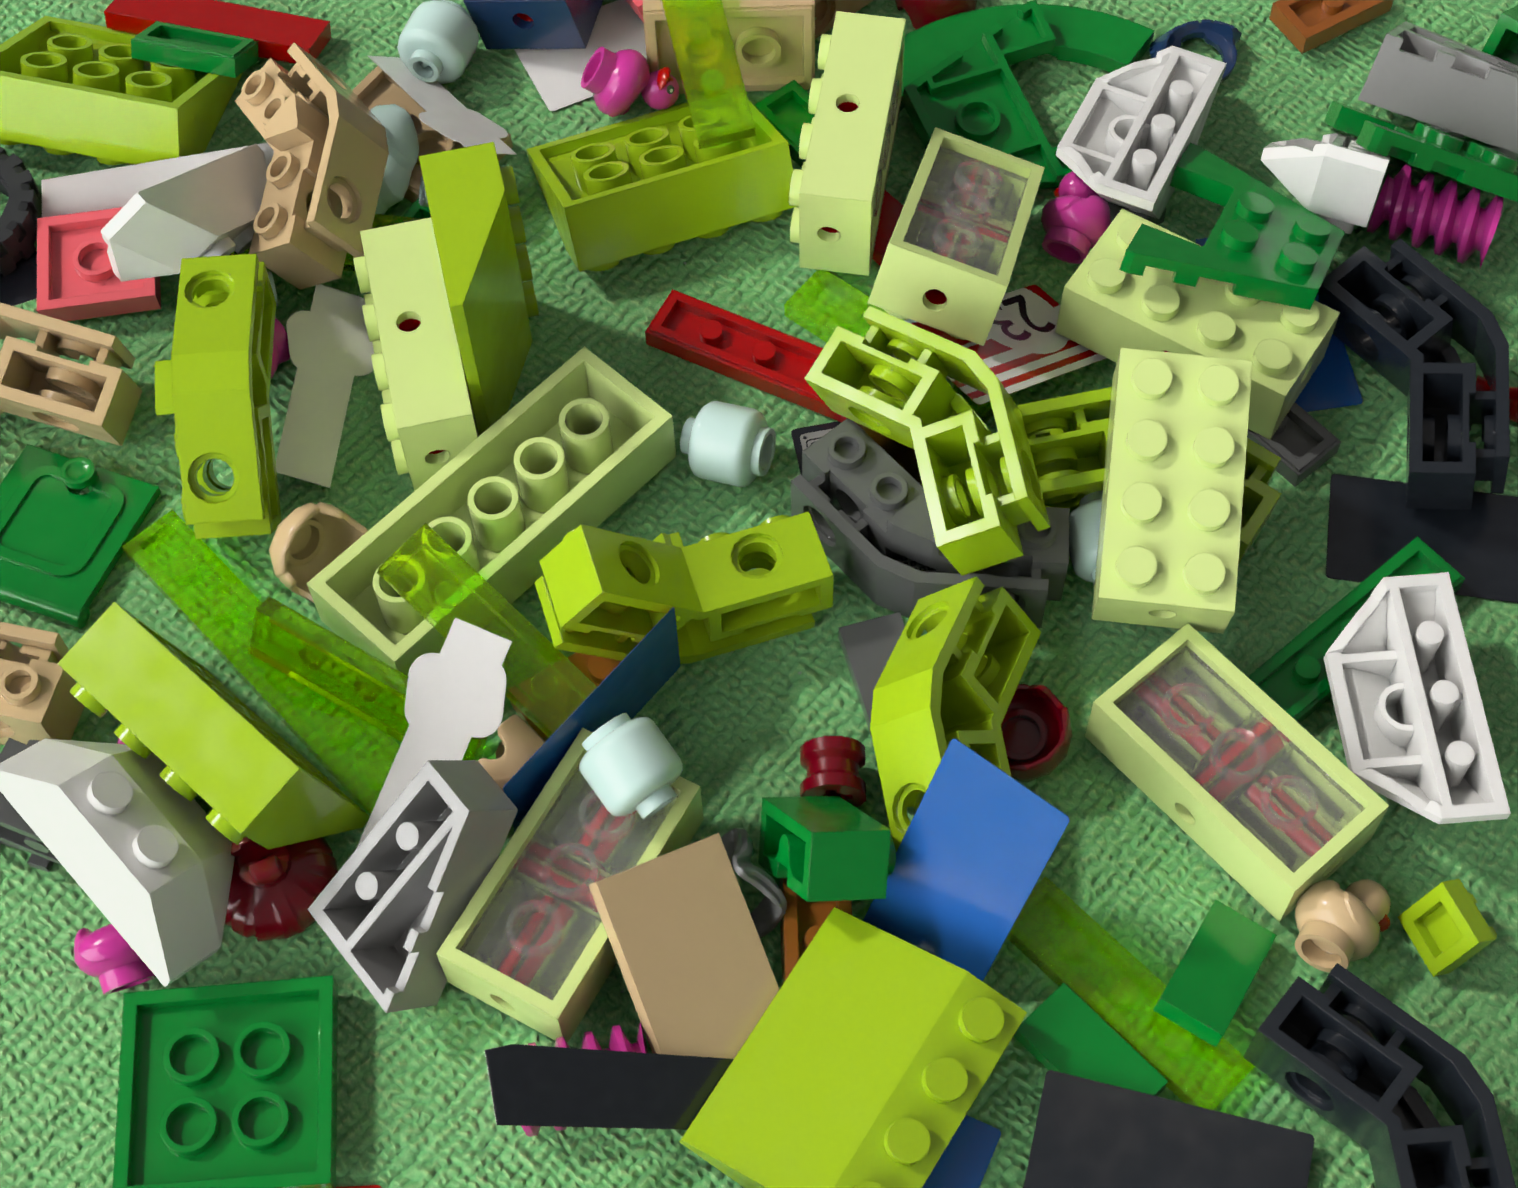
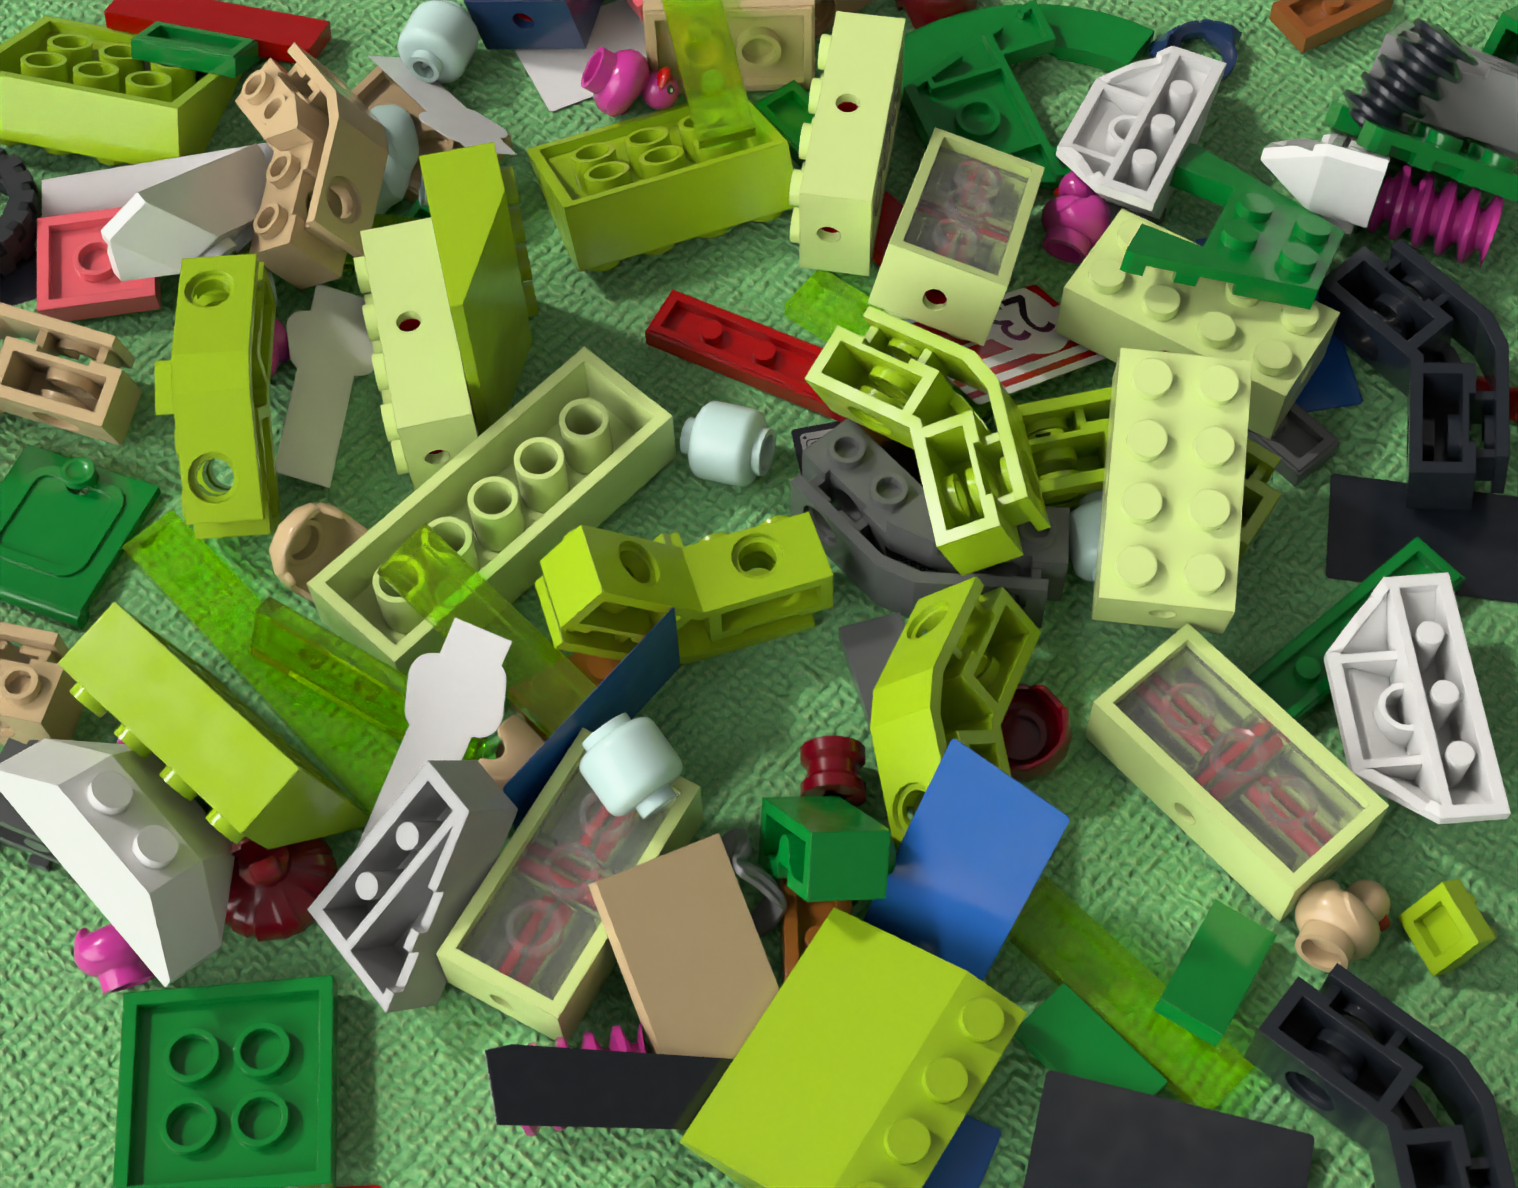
(1409, 78): none -> black piece

